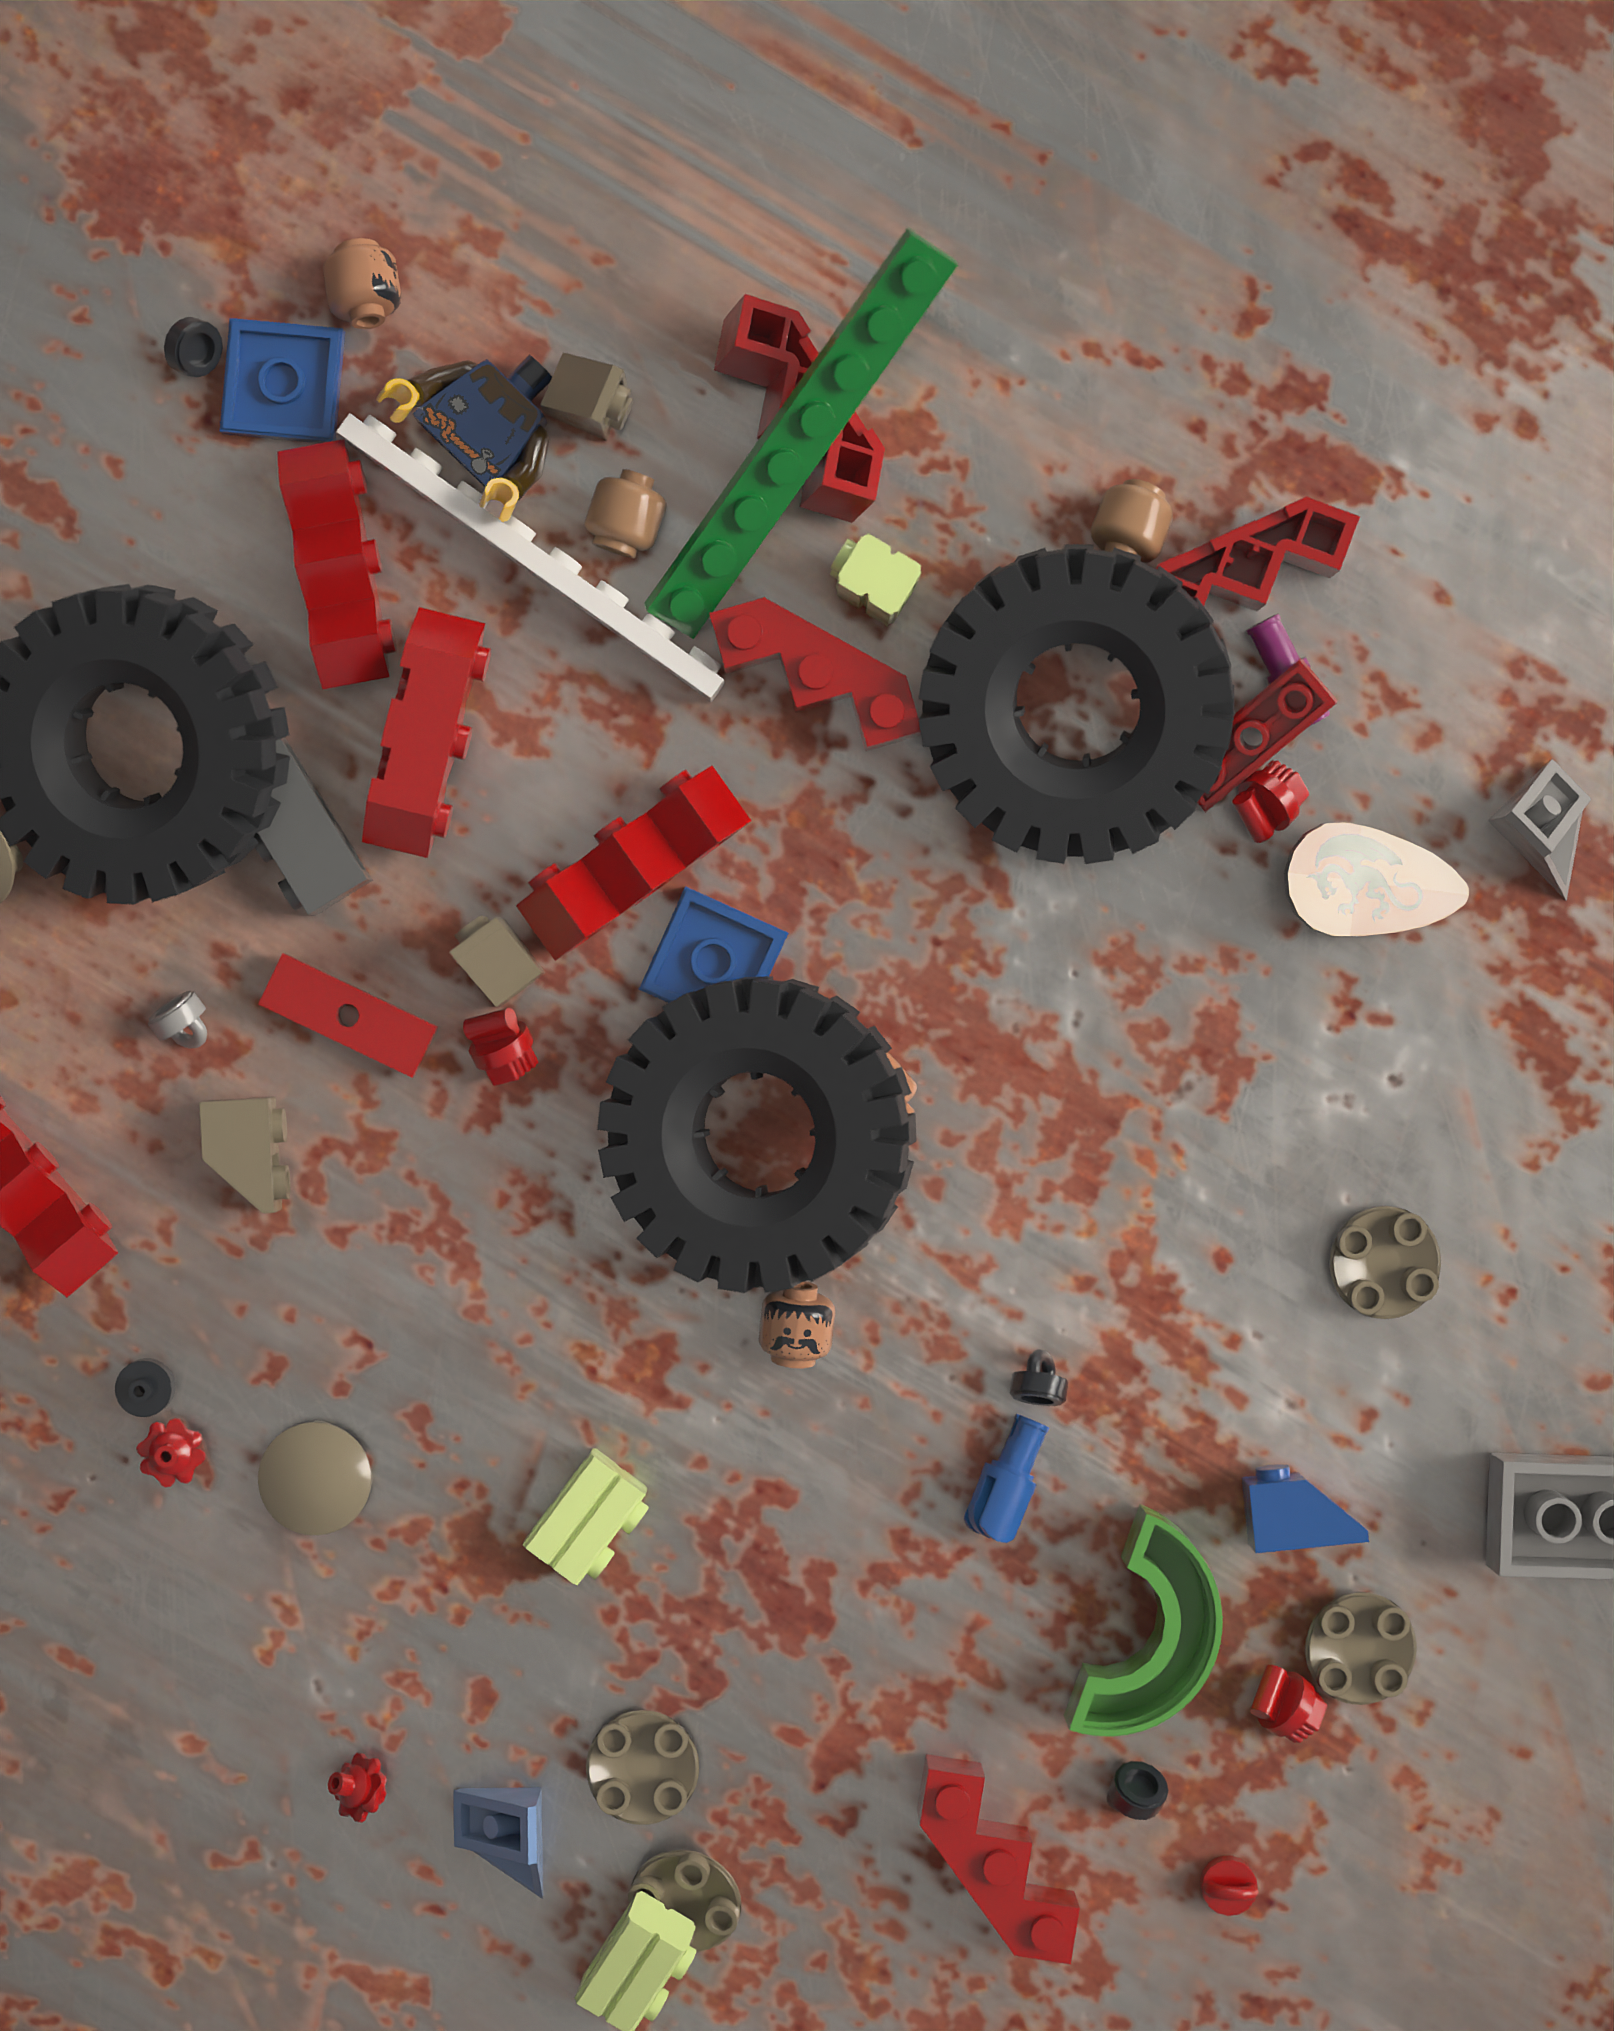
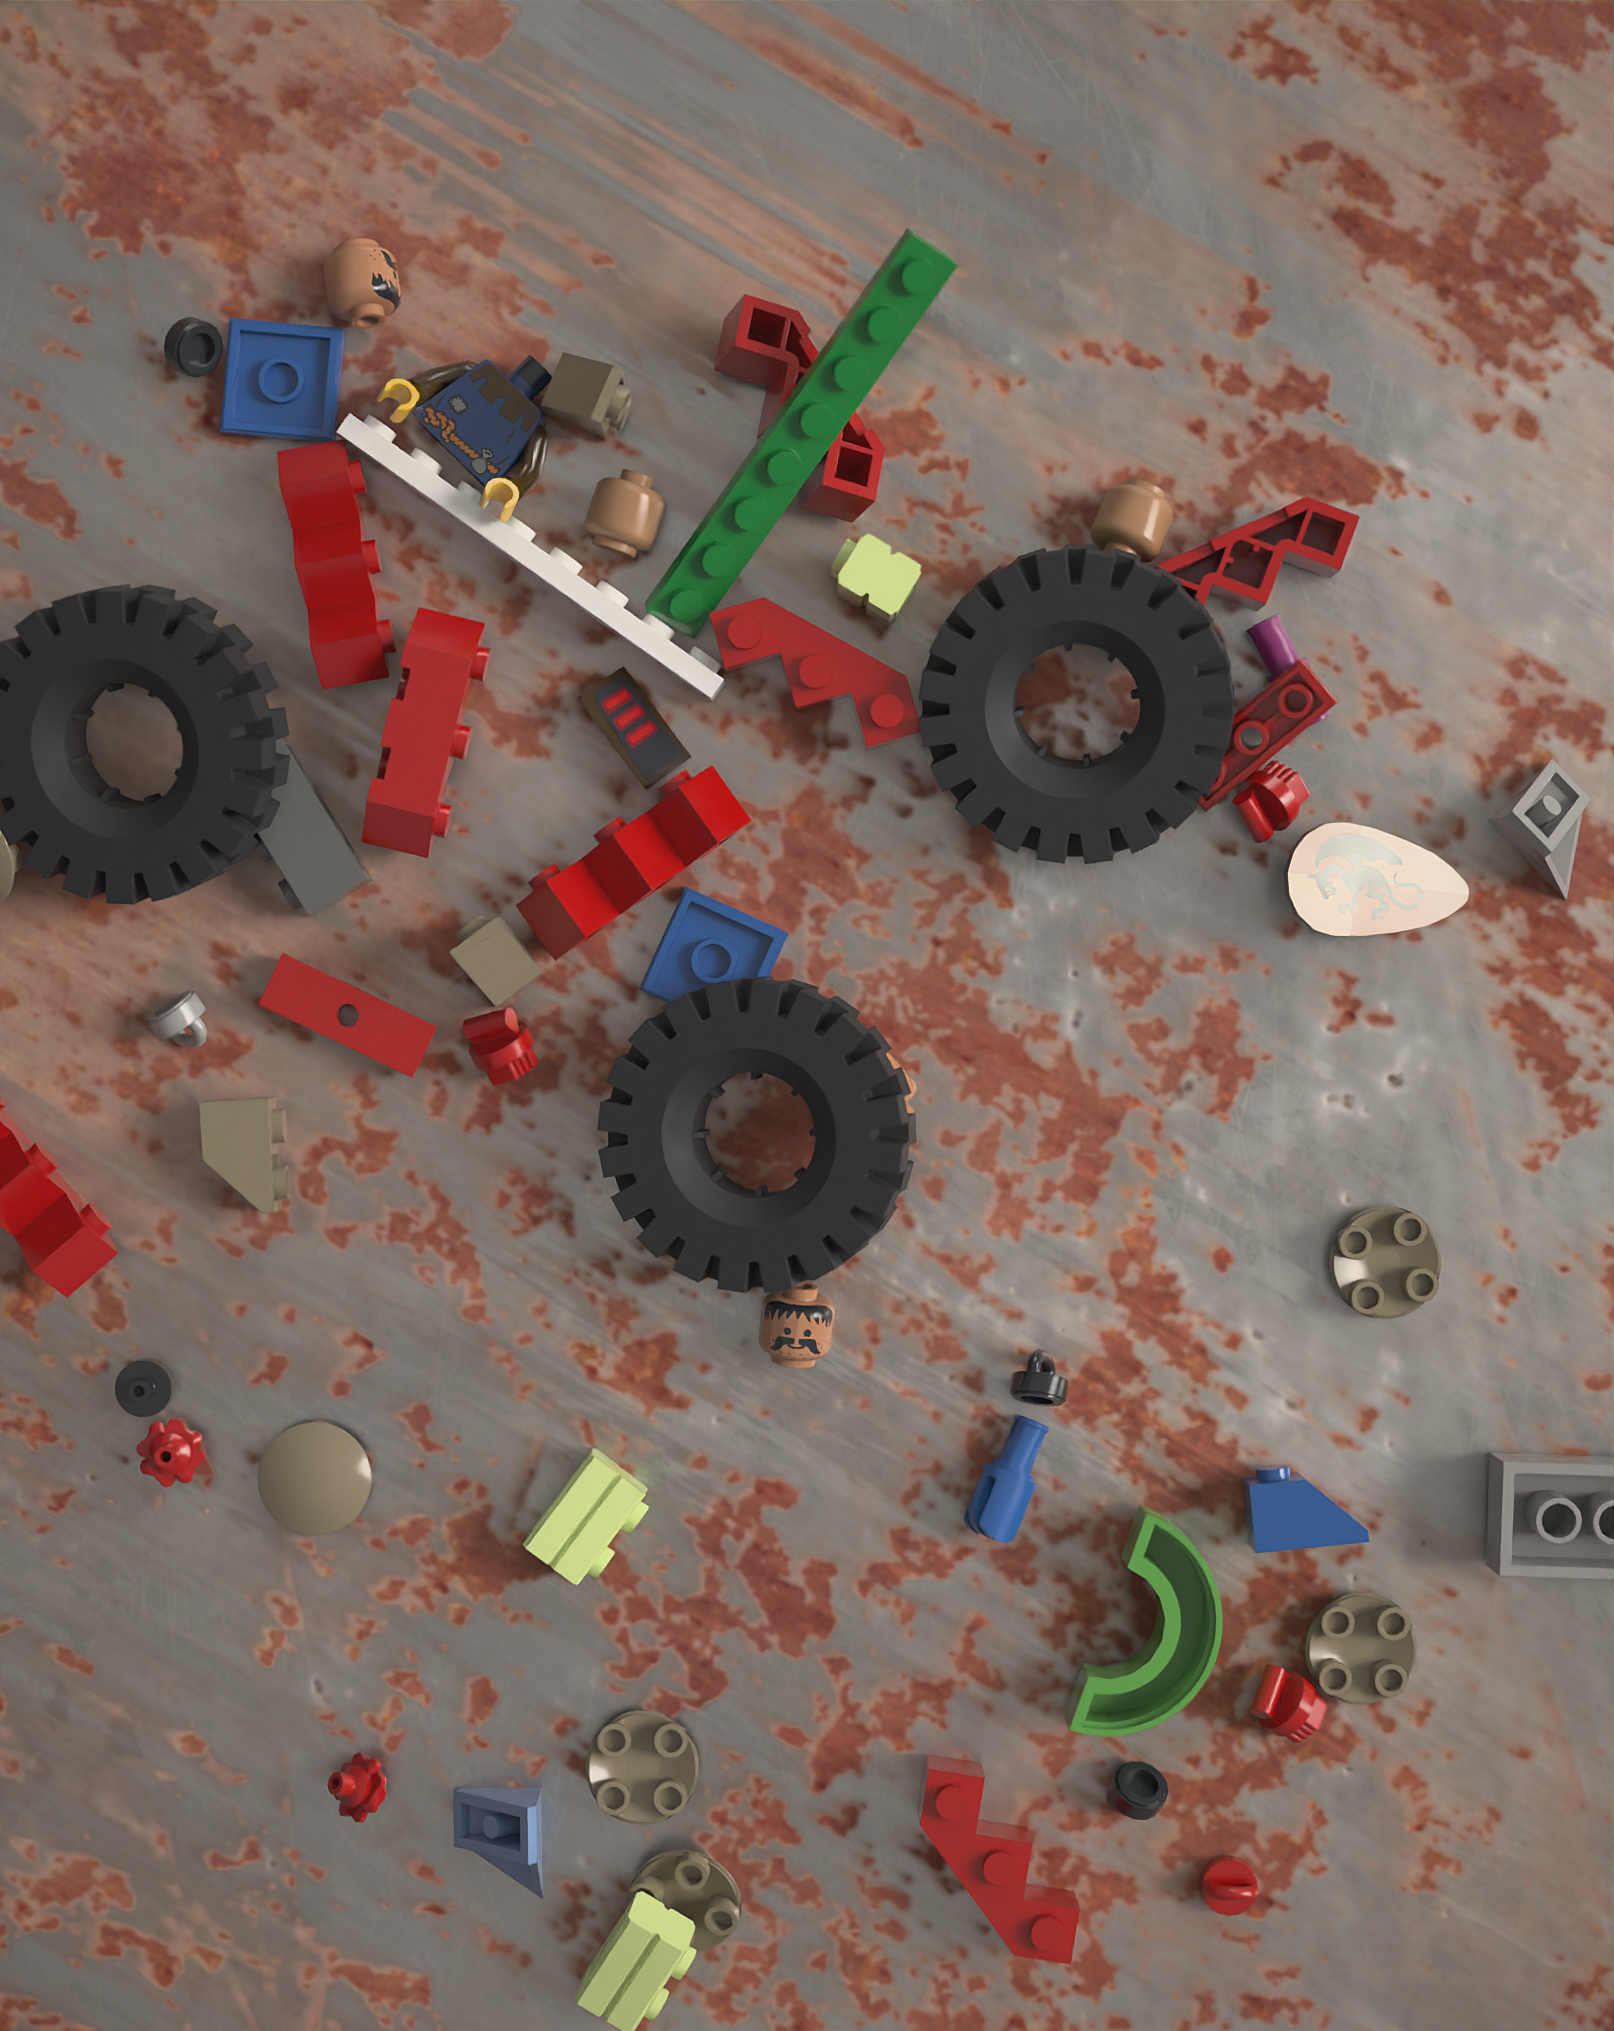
(634, 728): none -> slope

